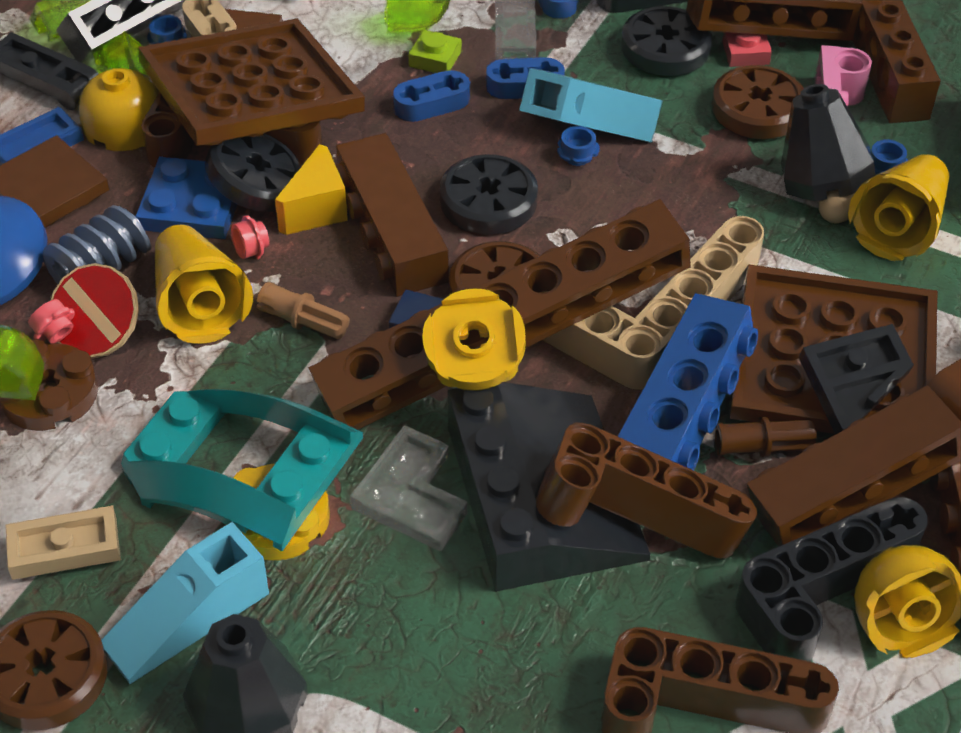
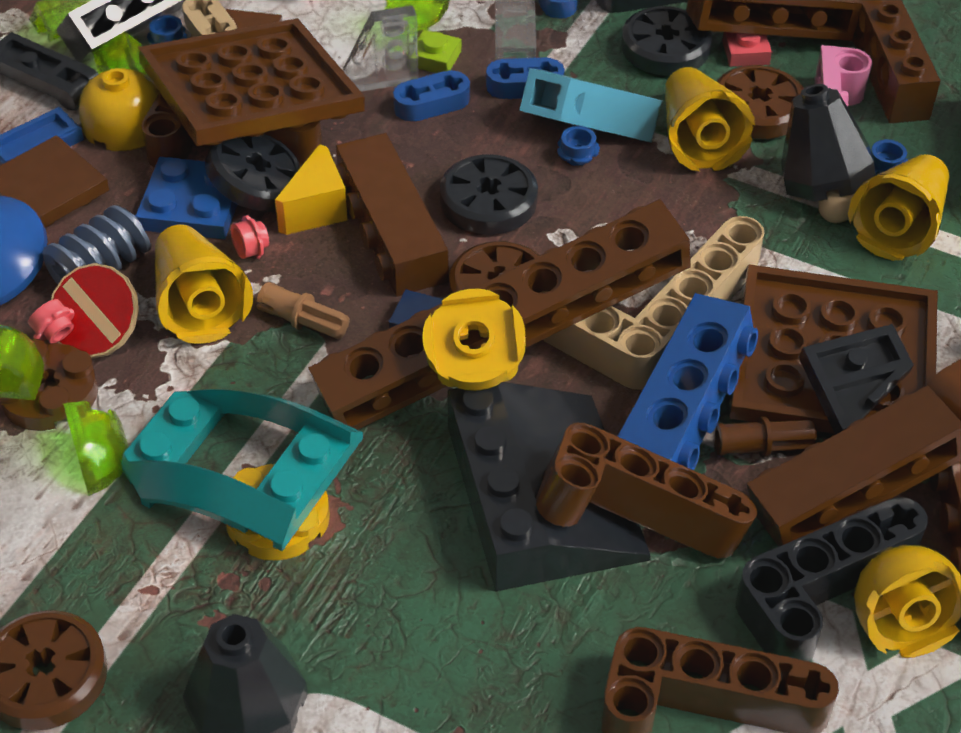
(62, 542): tan plate -> none
(98, 444): none -> clear neon green brick
(200, 588): medium azure slope -> none
(385, 50): none -> clear wing
(400, 492): clear plate -> none
(705, 121): none -> yellow cone

